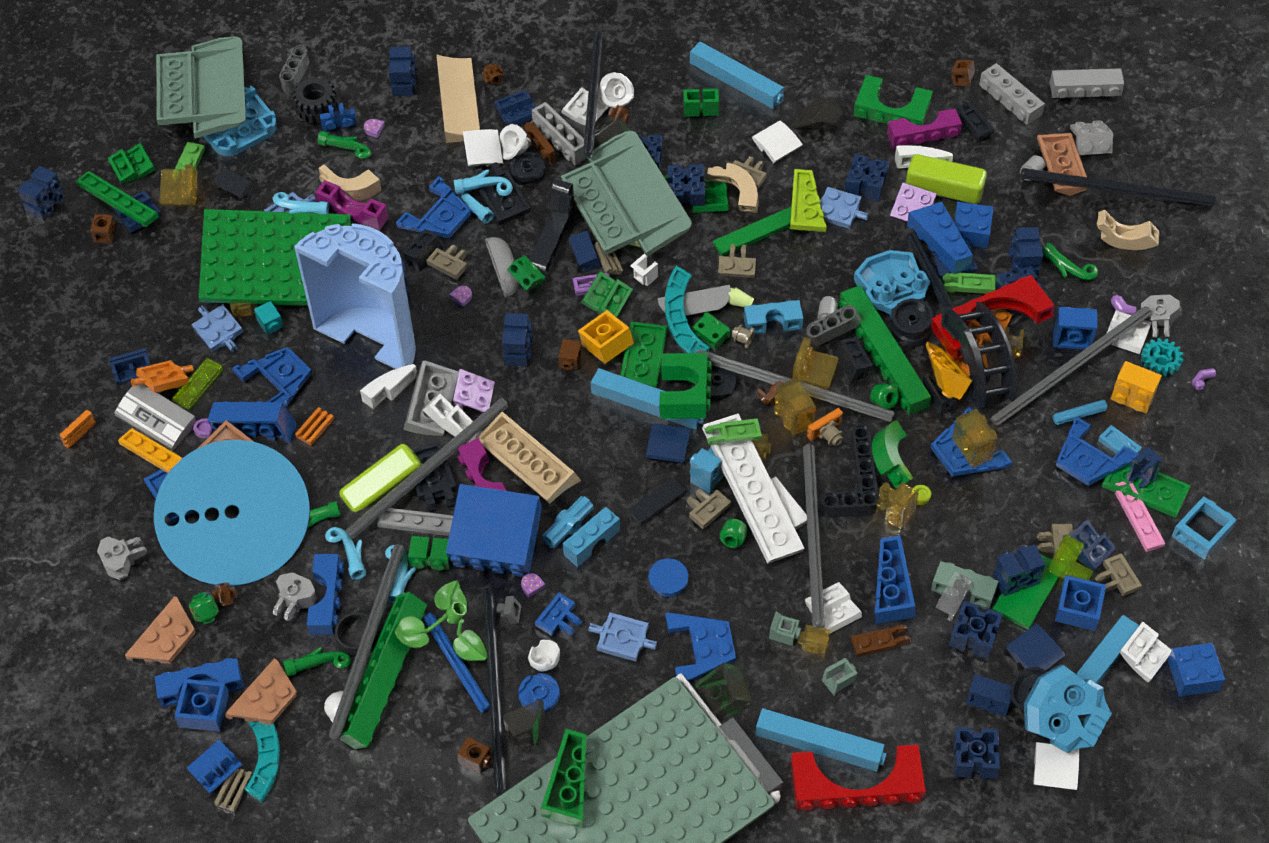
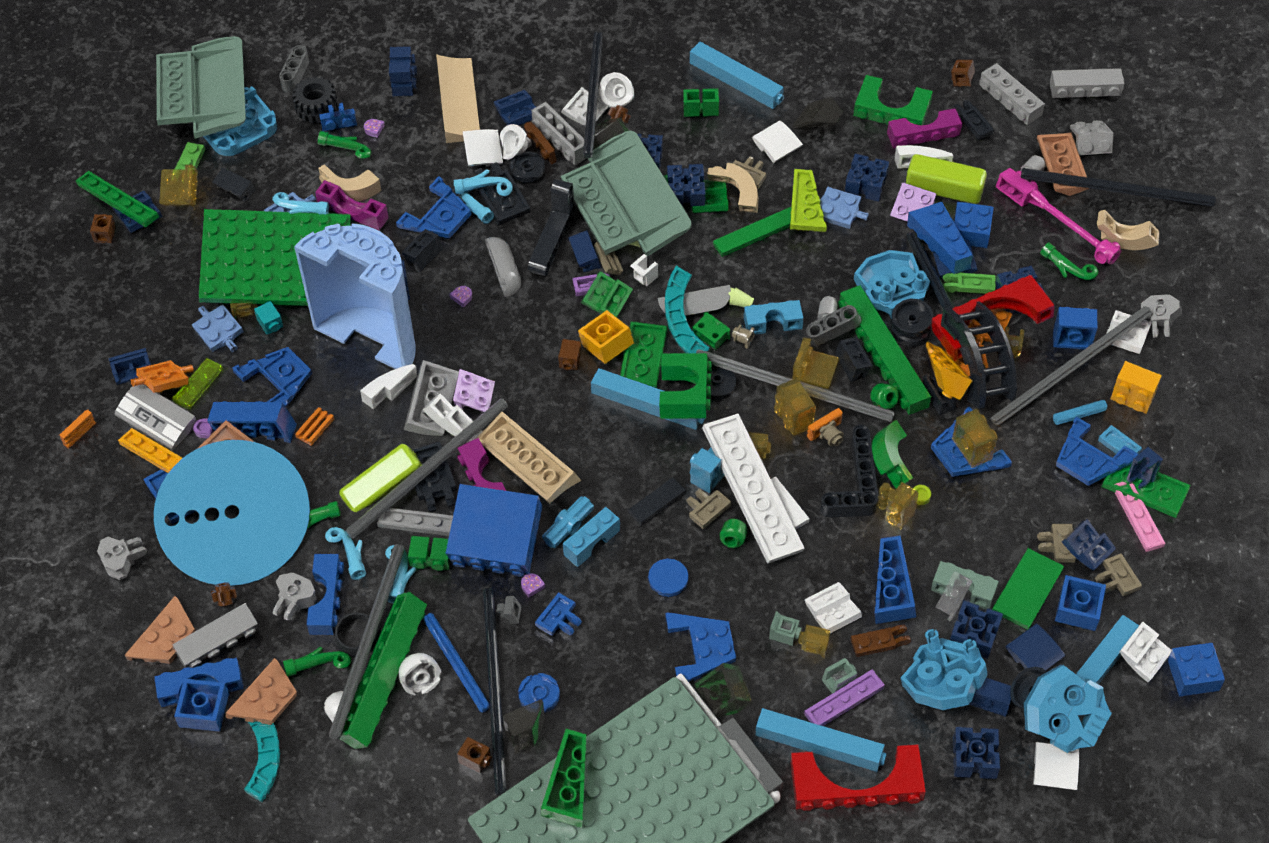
(41, 193): dark blue brick -> none
(131, 164): green slope -> none
(203, 608): green head -> none
(214, 766): blue hinge -> none
(215, 636): none -> light grey brick
(218, 802): dark tan tile -> none
(419, 673): none -> white cylinder
(447, 263): dark tan hinge -> none
(450, 598): bright green plant -> none
(493, 74): reddish brown gear -> none
(517, 339): dark blue brick -> none
(526, 273): green piece -> none
(544, 656): white hair -> none
(622, 636): medium blue plate -> none
(668, 443): dark blue slope -> none
(734, 431): bright green hinge -> none
(737, 266): dark tan hinge -> none
(770, 396): reddish brown bracket -> none
(813, 537): dark grey axle -> none
(844, 699): none -> medium lavender plate
(945, 672): none -> dark azure brick
(1019, 570): dark blue brick -> none
(1026, 249): dark blue brick -> none
(1027, 192): none -> dark pink bar
(1065, 560): clear neon green plate -> none
(1121, 306): medium lavender arm -> none
(1162, 357): teal gear -> none
(1195, 541): dark azure window -> none
(1198, 380): medium lavender arm -> none

